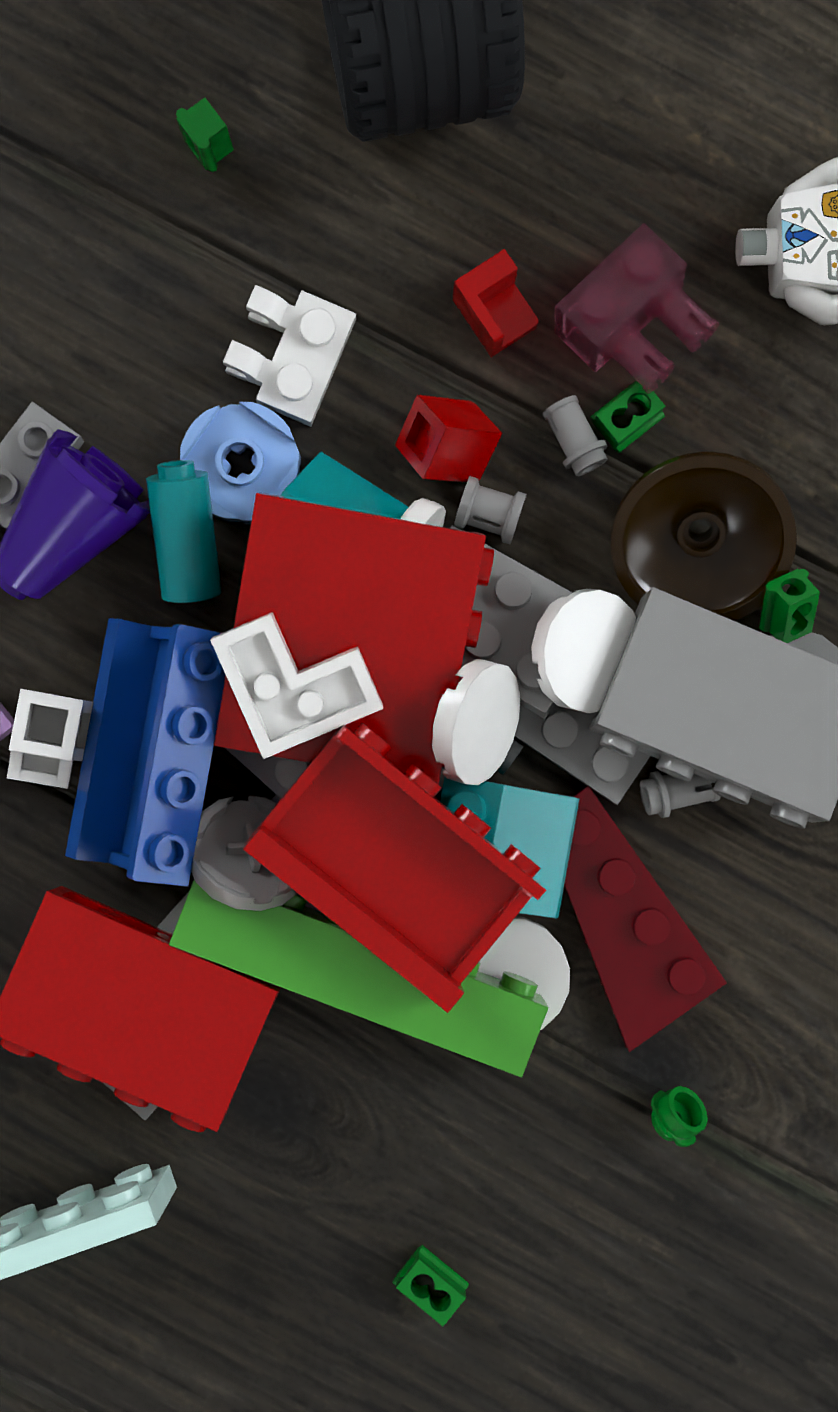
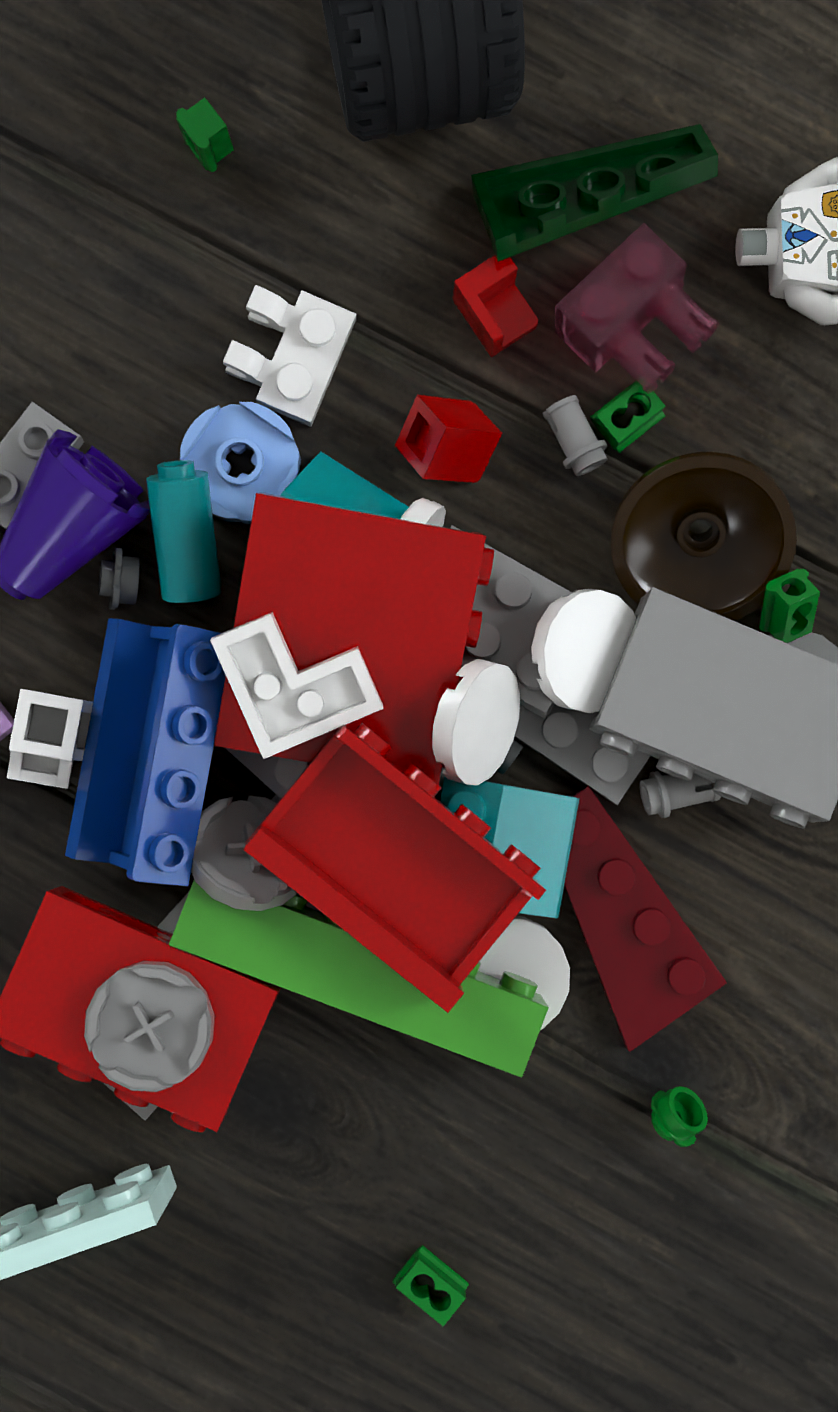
(119, 579): none -> dark grey plate
(149, 1026): none -> light grey tile
(489, 510): light grey bush -> none
(574, 190): none -> dark green wing

